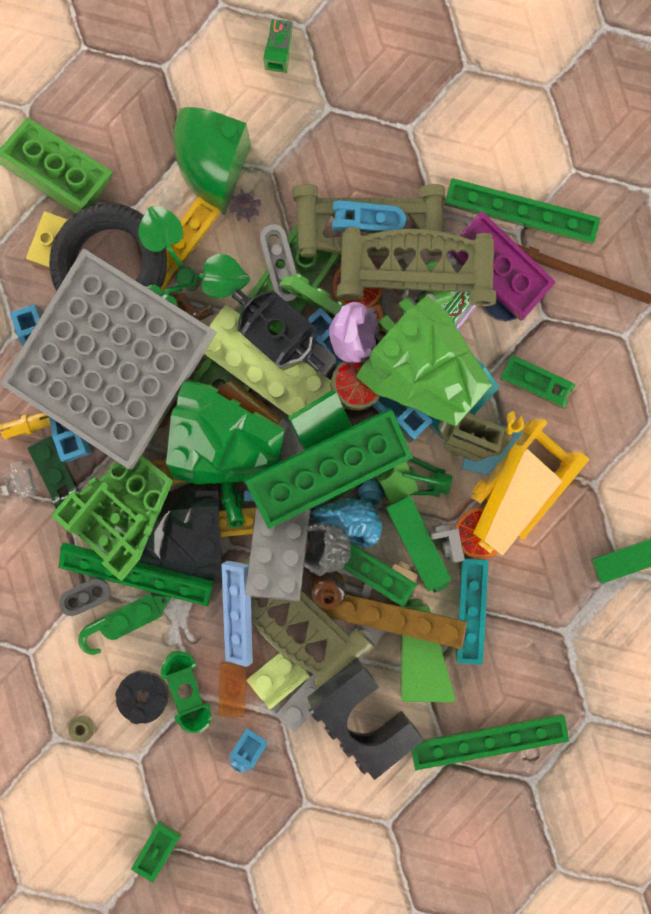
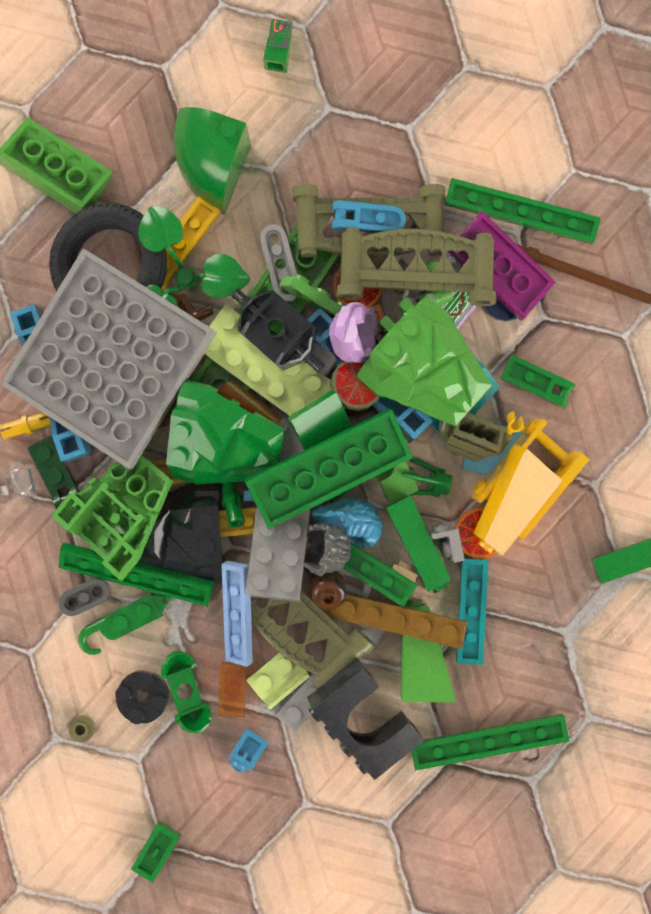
(43, 239): light yellow plate -> none
(244, 198): gear -> none
(371, 492): dark azure plate -> none

